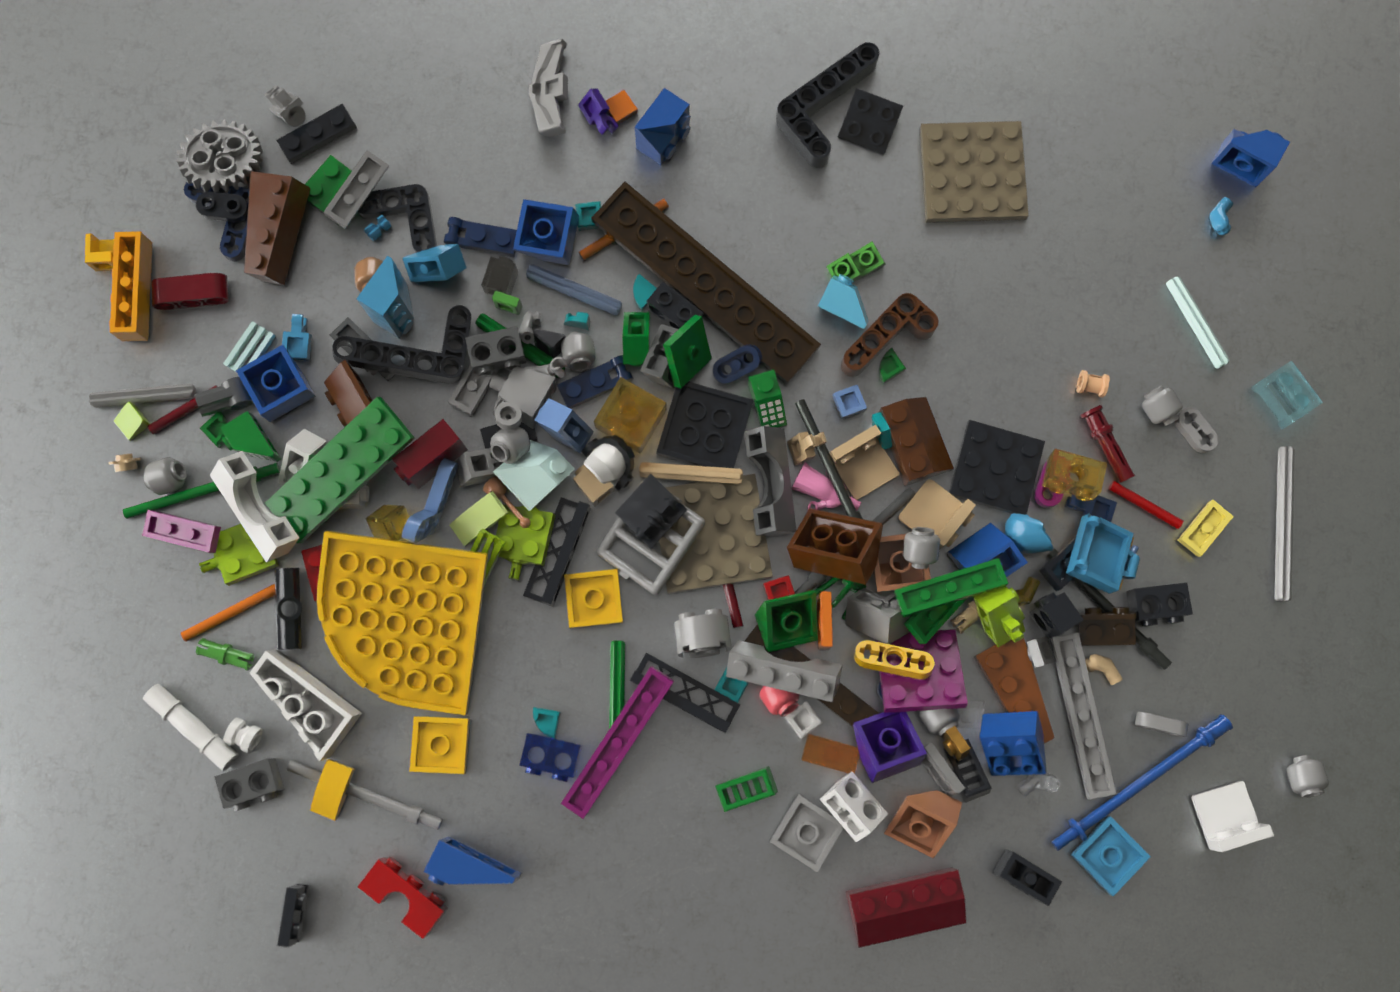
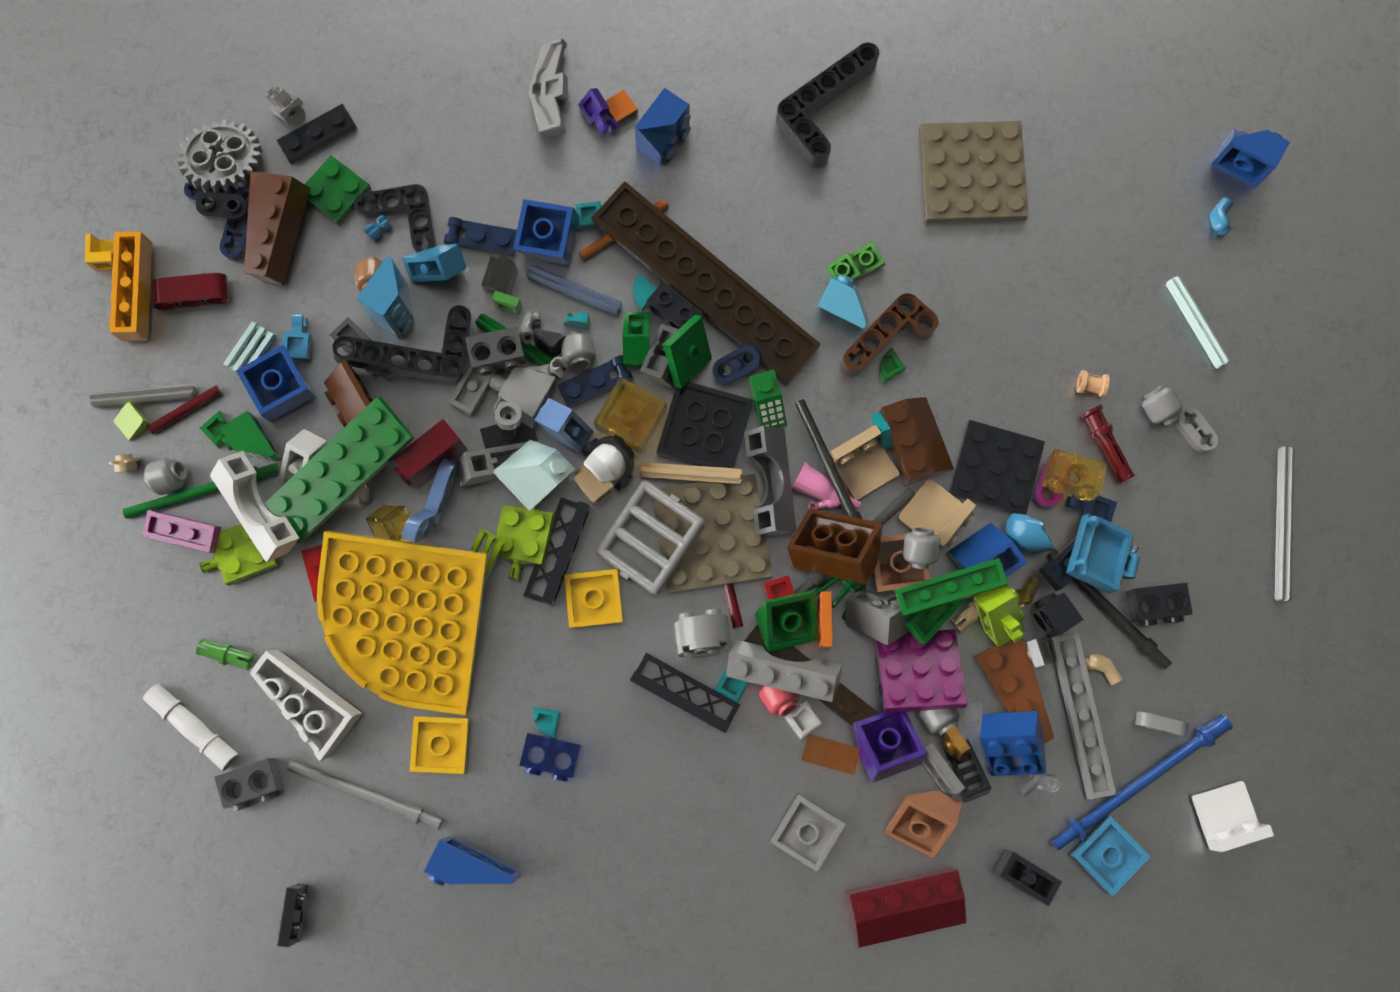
(228, 613): orange bar -> none
(229, 395): dark grey piece -> none
(244, 736): white wheel -> none
(287, 627): black piece -> none
(331, 789): yellow slope -> none
(356, 189): light grey plate -> none
(424, 908): red arch -> none
(479, 516): yellowish green slope -> none
(496, 485): nougat hinge -> none
(509, 445): light grey head -> none
(617, 679): green axle -> none
(617, 742): magenta plate -> none
(651, 511): black hinge -> none
(750, 798): green slope -> none
(803, 446): tan plate -> none
(849, 401): medium blue plate -> none
(854, 806): white brick -> none
(870, 121): black hinge -> none
(904, 653): yellow beam -> none
(1107, 627): dark brown bracket -> none
(1145, 505): red bar -> none
(1205, 528): light yellow plate -> none
(1294, 391): clear light blue plate -> none
(1307, 776): light grey head -> none

